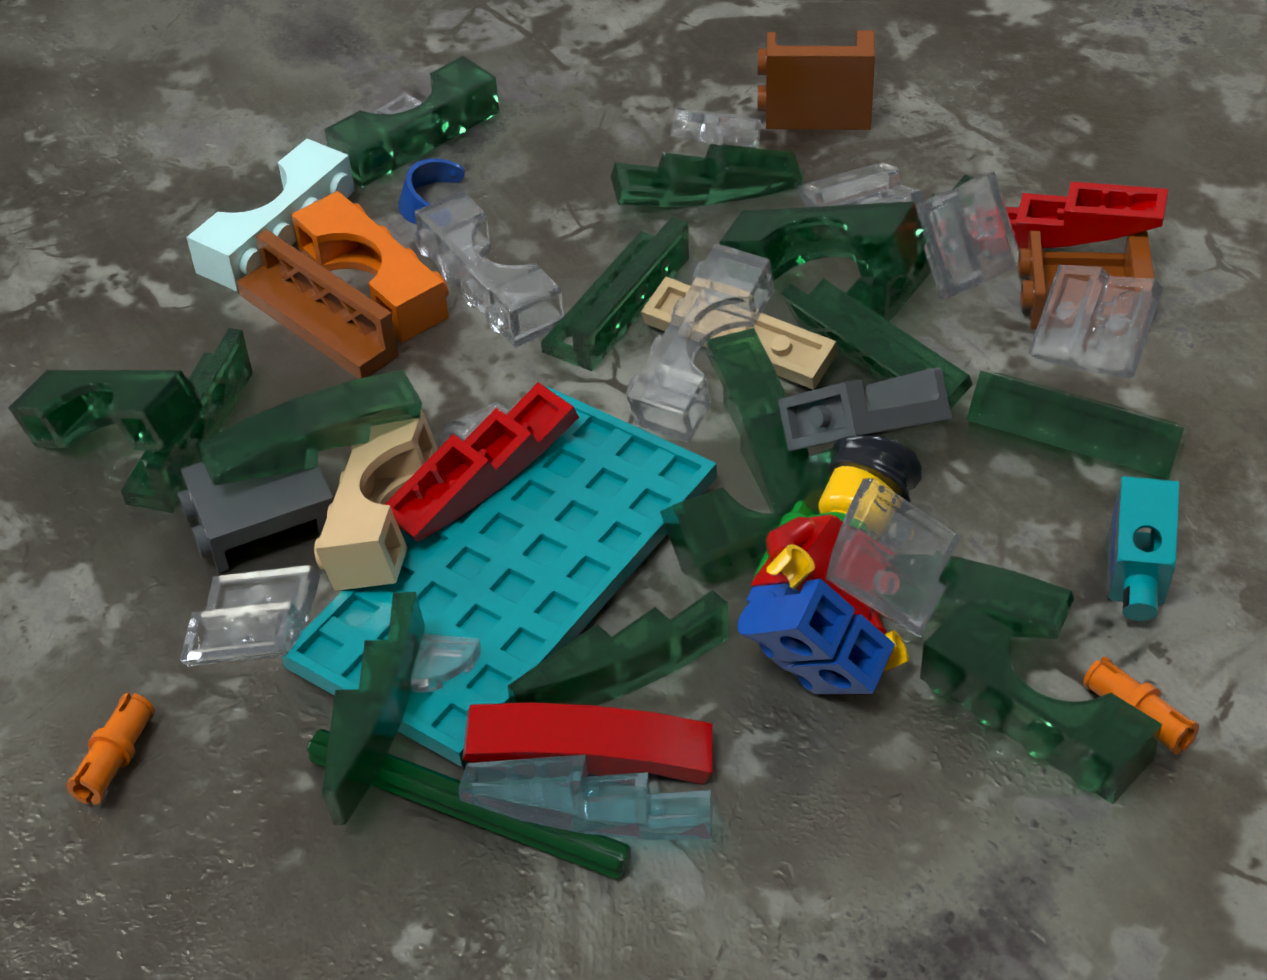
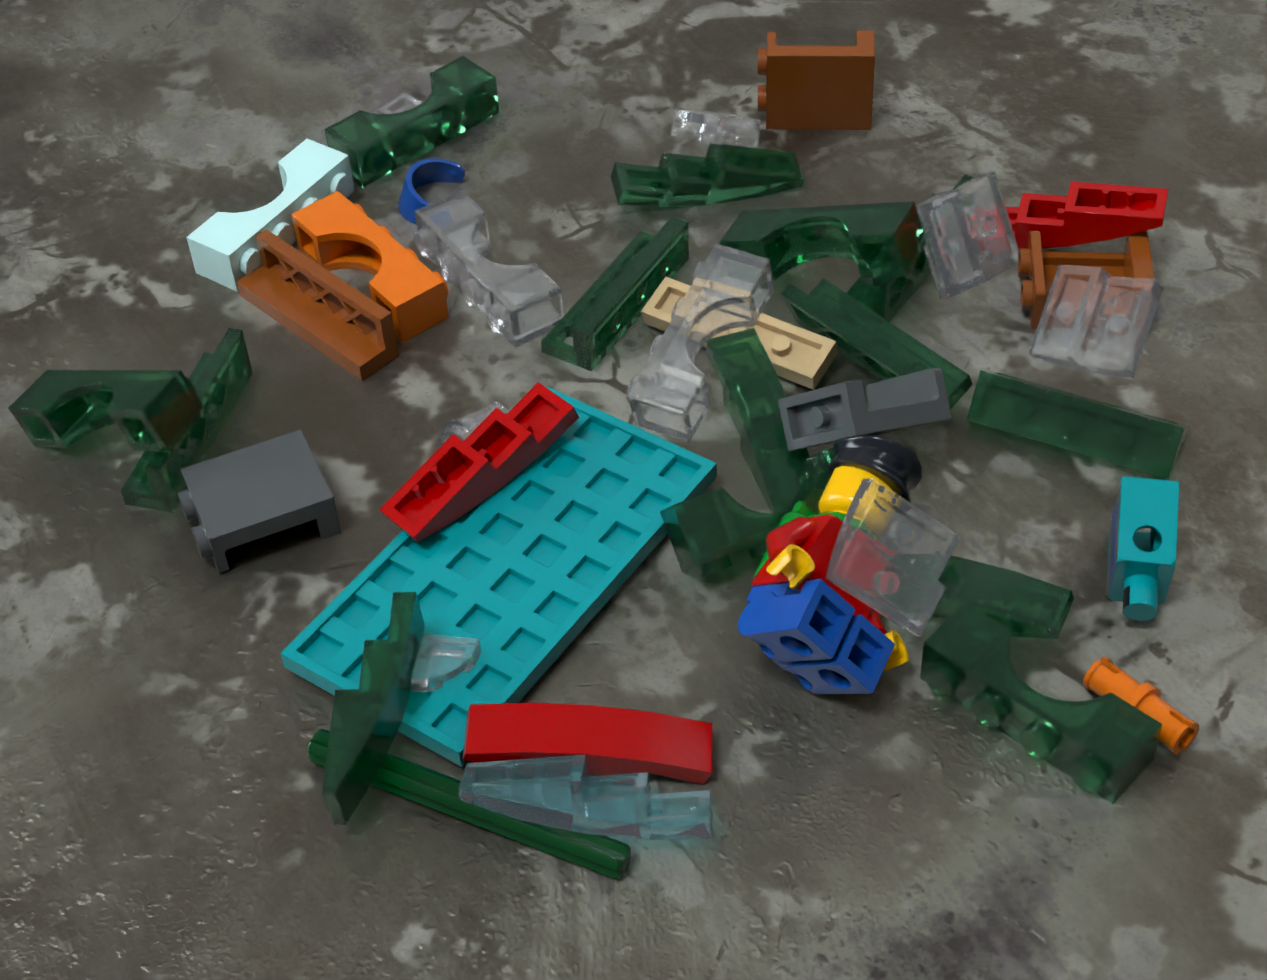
(110, 749): orange pin -> none
(251, 616): clear slope -> none
(296, 430): clear green slope -> none
(361, 535): tan arch -> none
(607, 667): clear green slope -> none
(859, 186): clear slope -> none

